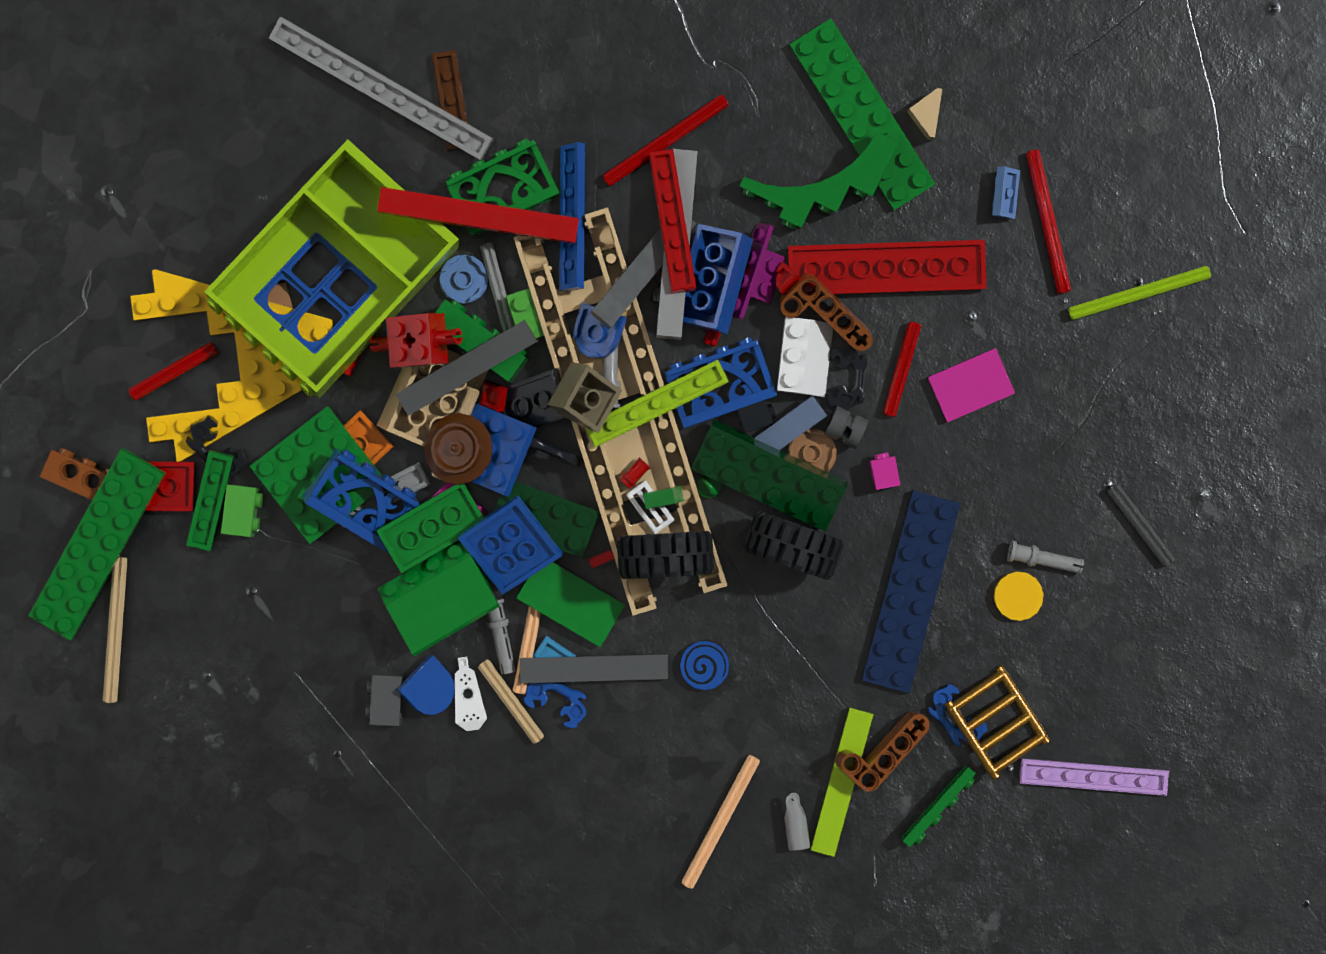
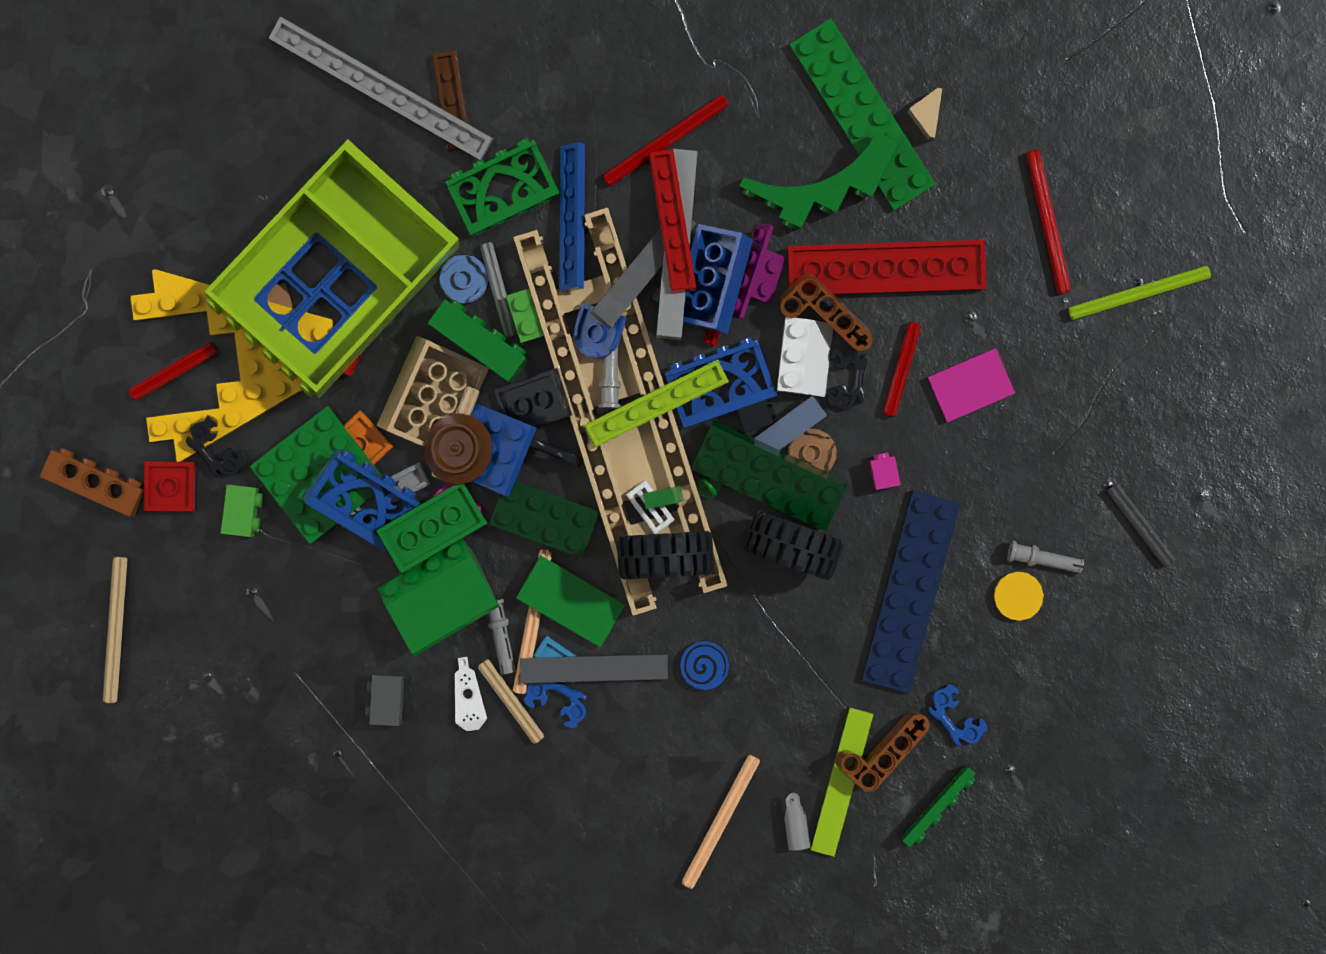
(97, 544): green plate -> none
(210, 500): green plate -> none
(416, 340): red brick -> none
(428, 687): blue tile -> none
(466, 367): dark grey tile -> none
(477, 215): red tile -> none
(493, 396): red tile -> none
(510, 545): blue plate -> none
(584, 396): dark tan slope -> none
(601, 558): red tile -> none
(634, 473): red pin -> none
(785, 278): red tile -> none
(837, 423): dark grey wheel -> none
(968, 727): pearl gold bar -> none
(1006, 192): medium blue plate -> none
(1093, 776): lavender tile -> none

